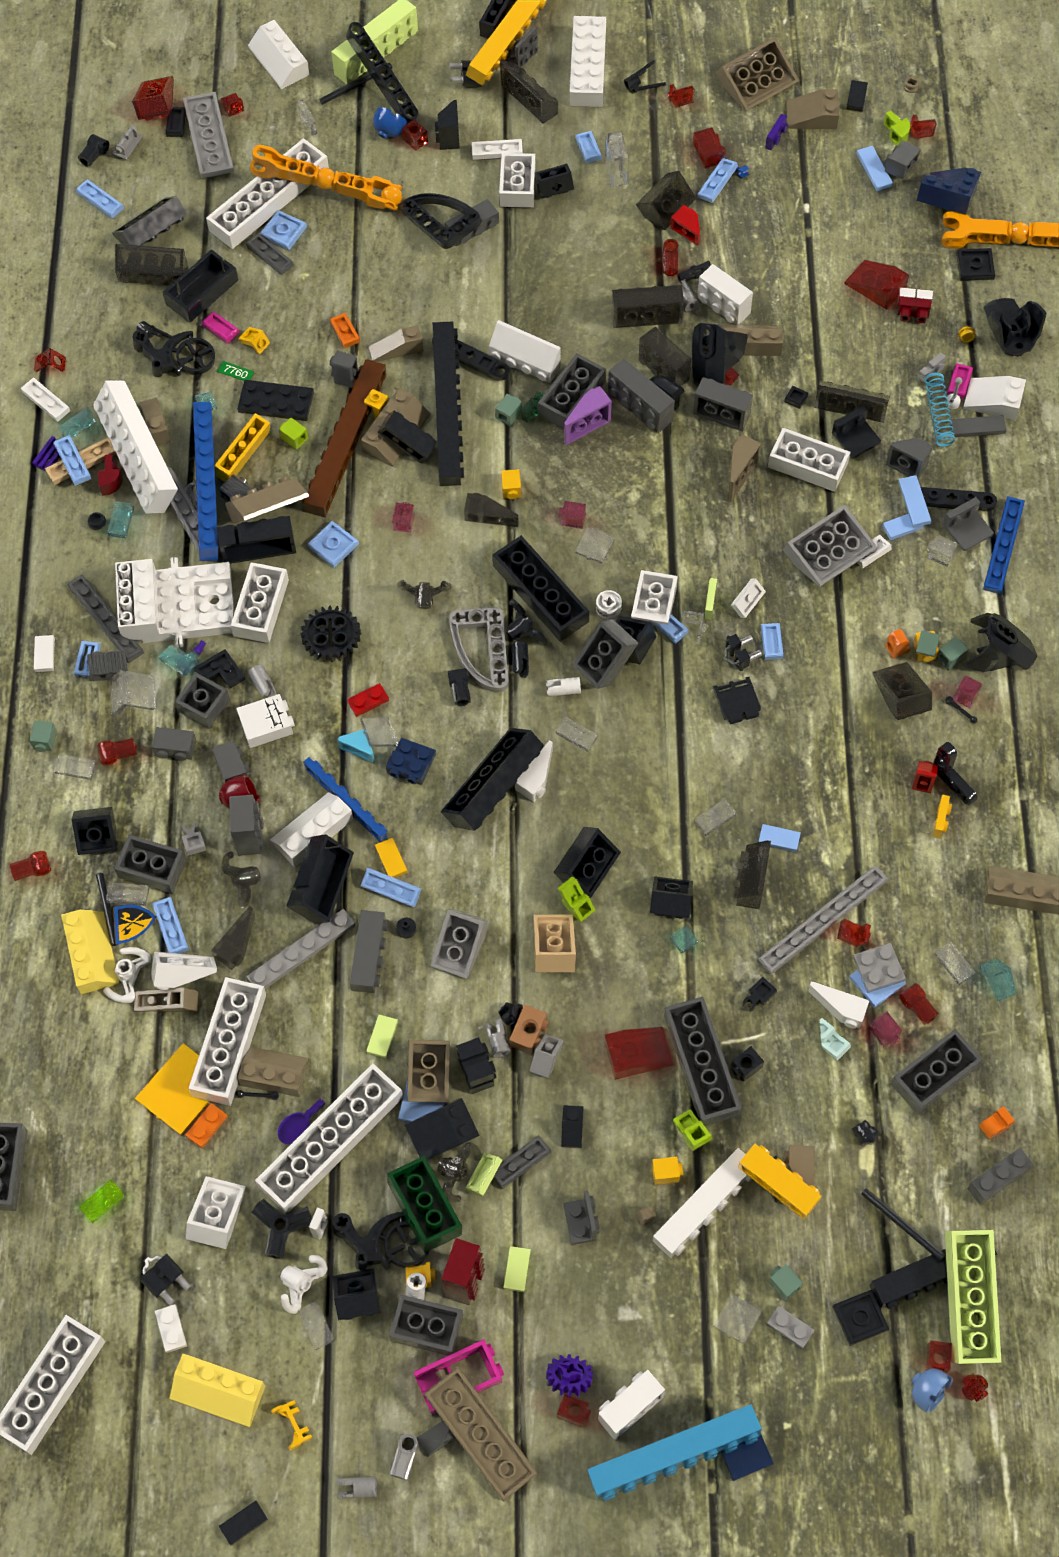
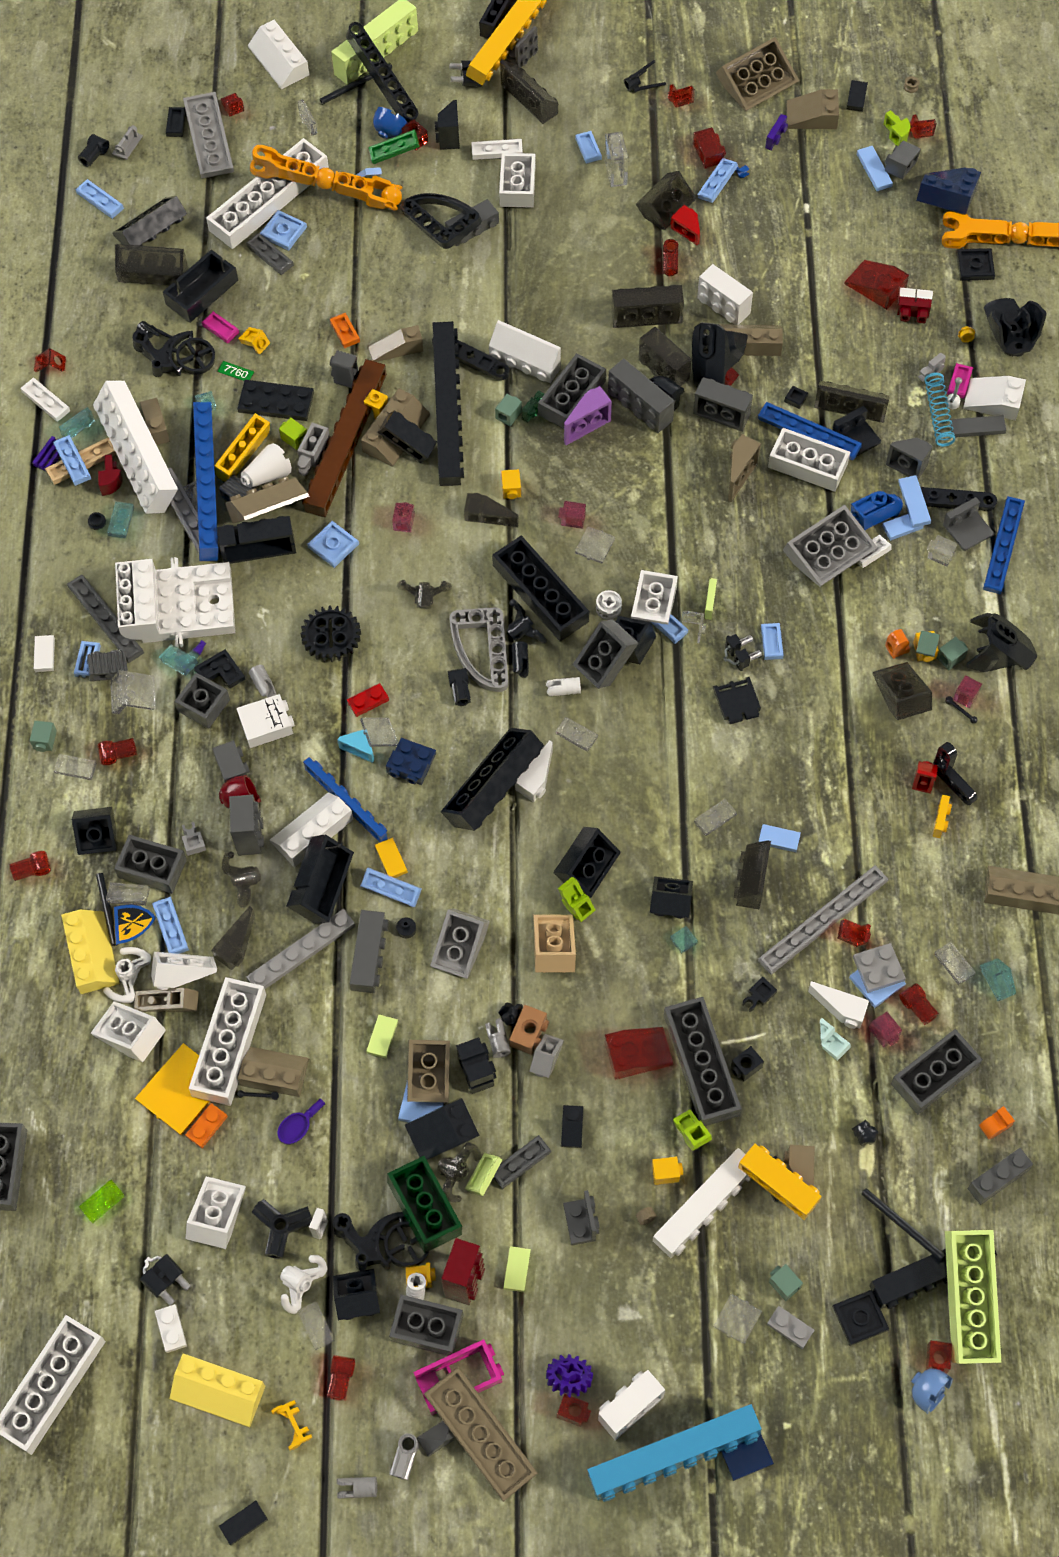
(129, 1031): none -> white slope
(154, 98): clear red slope -> none
(174, 743): dark grey brick -> none
(259, 602): white brick -> none
(266, 467): none -> white cone
(312, 448): none -> light grey hinge
(329, 1138): white brick -> none
(341, 1372): none -> clear red piece
(370, 172): none -> light blue tile
(394, 147): none -> green tile
(554, 181): black brick -> none
(588, 61): white brick -> none
(685, 275): black pin -> none
(690, 300): light grey hinge -> none
(748, 598): white plate -> none
(784, 419): none -> blue plate
(876, 508): none -> blue piece
(974, 1387): clear red gear -> none

